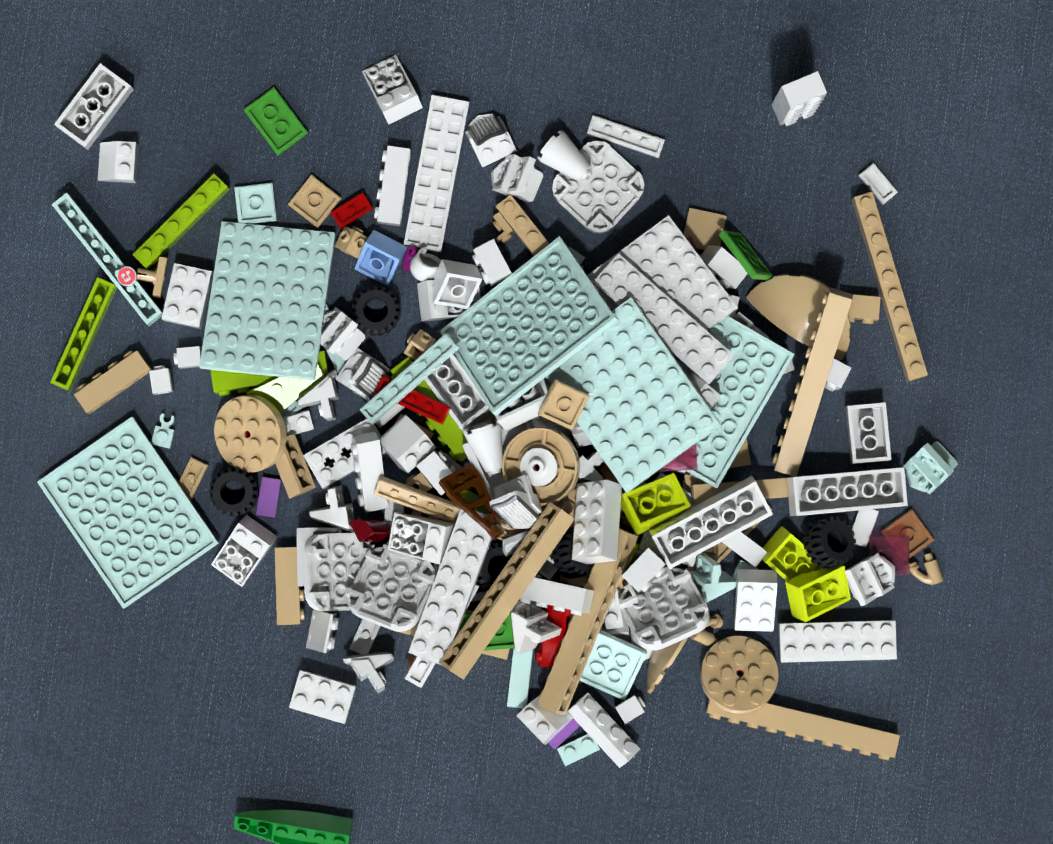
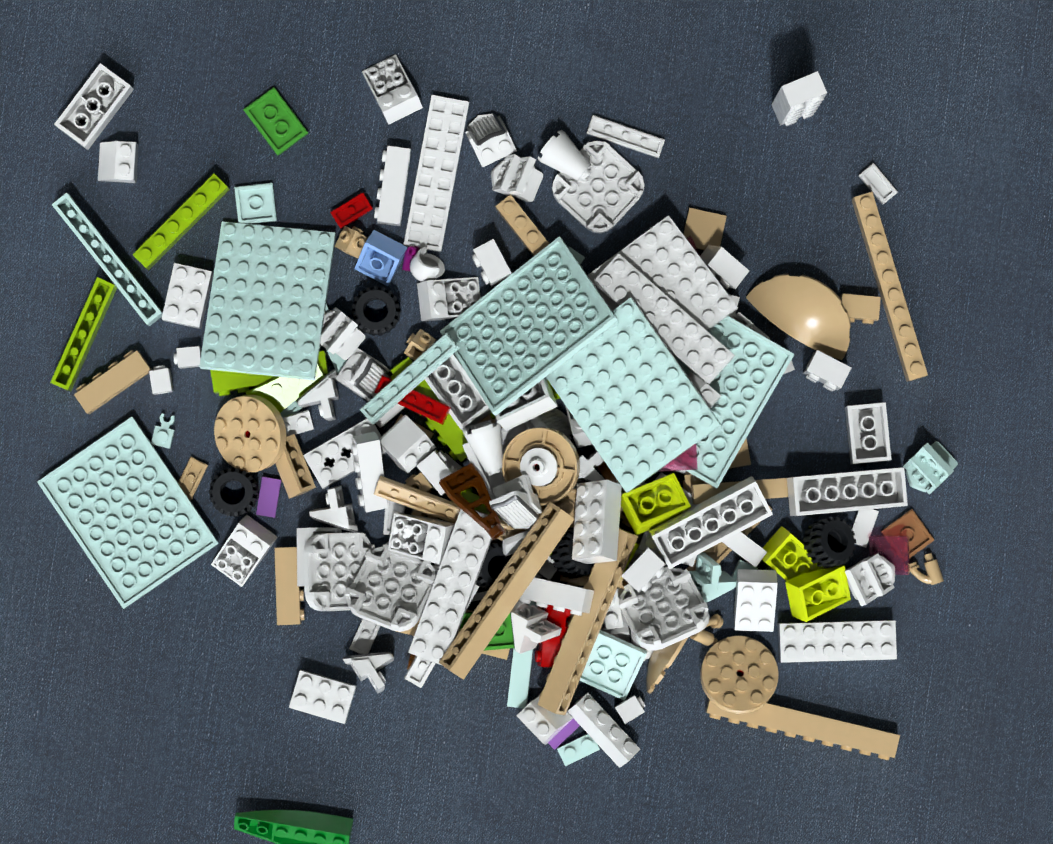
(127, 276): coral tile -> none
(156, 276): tan tile -> none
(314, 201): tan tile -> none
(321, 631): white slope -> none
(370, 529): dark red brick -> none
(455, 284): white slope -> none
(501, 224): tan bracket -> none
(563, 404): tan tile -> none
(745, 255): bright green tile -> none
(813, 382): tan brick -> none

